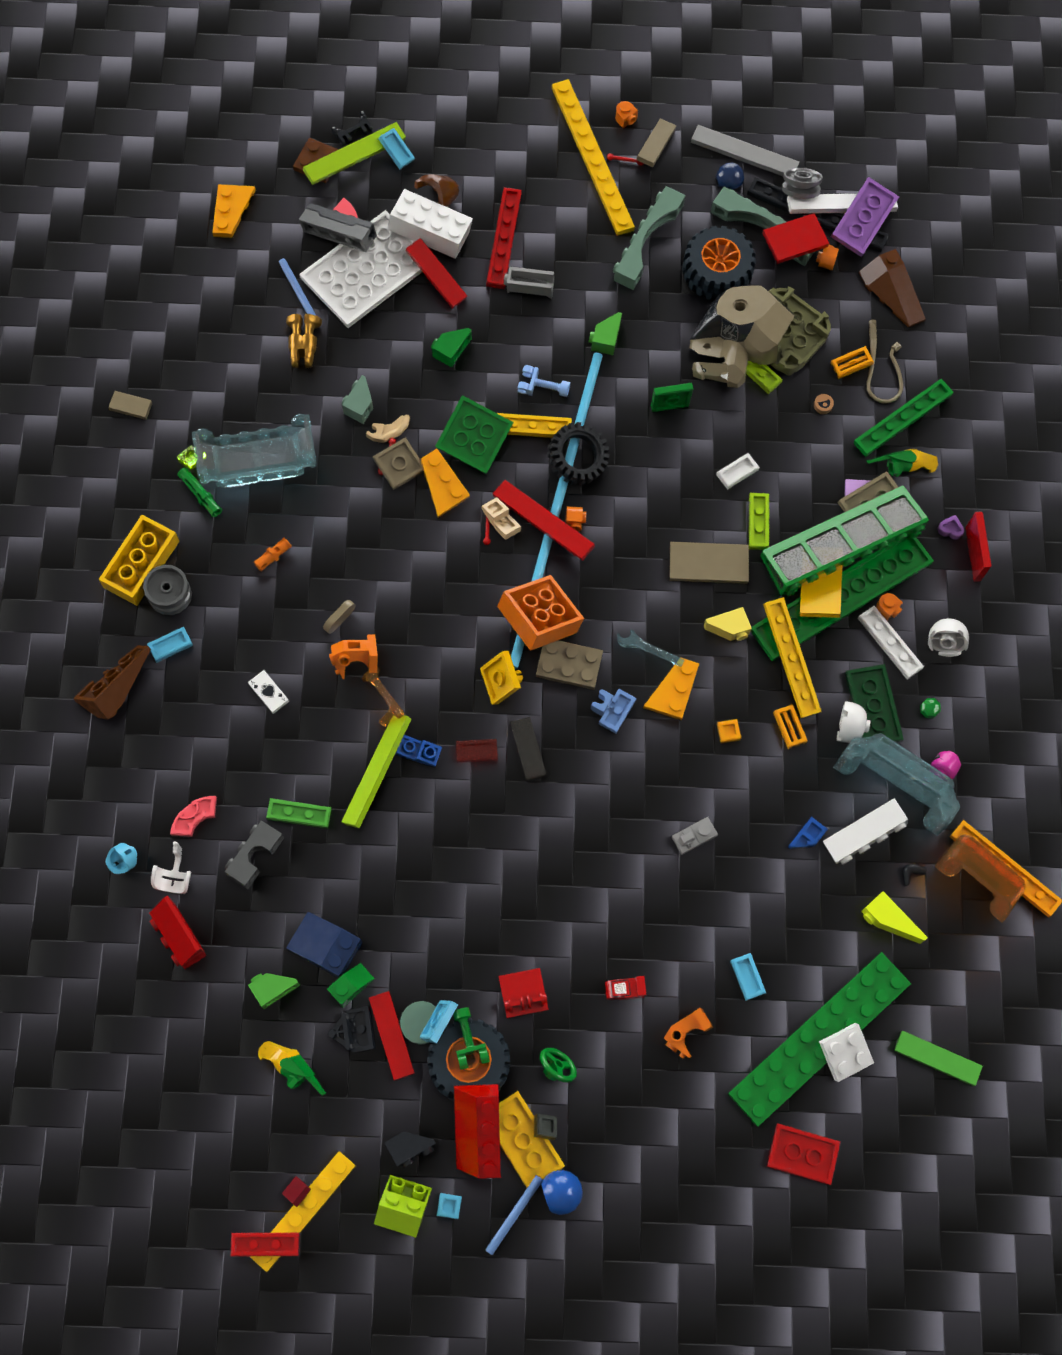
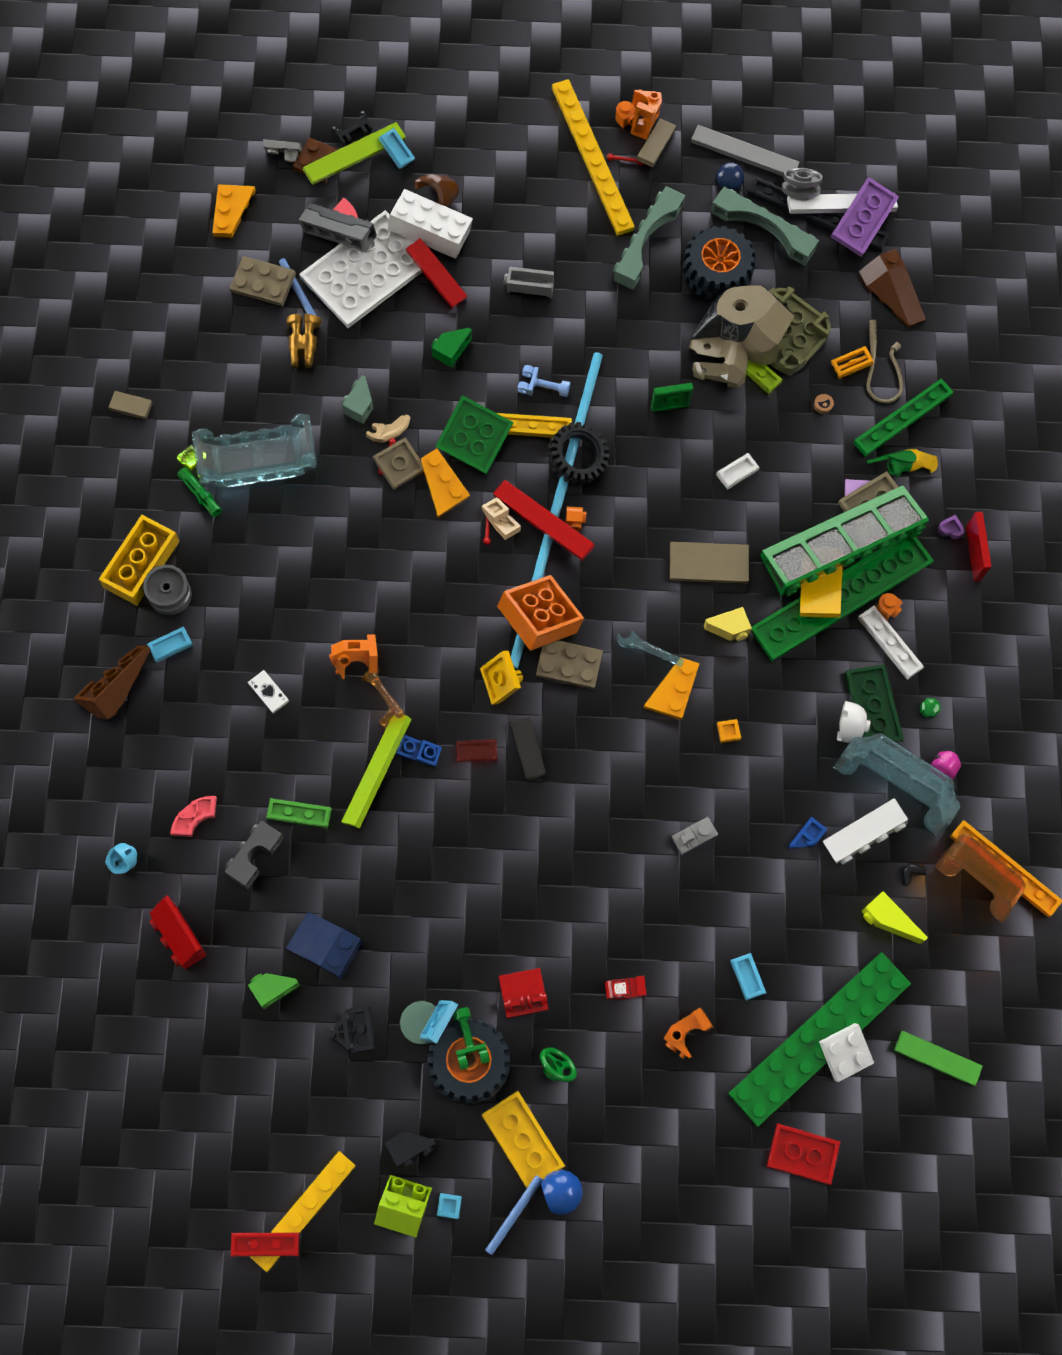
(162, 884): white helmet -> none
(262, 281): none -> dark tan plate
(272, 554): orange pin -> none
(289, 1064): animal -> none
(290, 149): none -> light grey hinge
(296, 1191): dark red tile -> none
(339, 616): dark tan tile -> none
(350, 984): green slope -> none
(391, 1036): red tile -> none
(477, 1130): red slope -> none
(504, 237): red tile -> none
(545, 1126): pearl dark grey tile -> none
(606, 334): bright green slope -> none
(614, 709): medium blue plate -> none
(647, 106): none -> orange tile
(758, 521): lime tile -> none
(792, 657): yellow plate -> none
(795, 238): red tile -> none
(796, 742): light orange tile -> none
(828, 257): orange plate -> none
(948, 637): white cylinder -> none

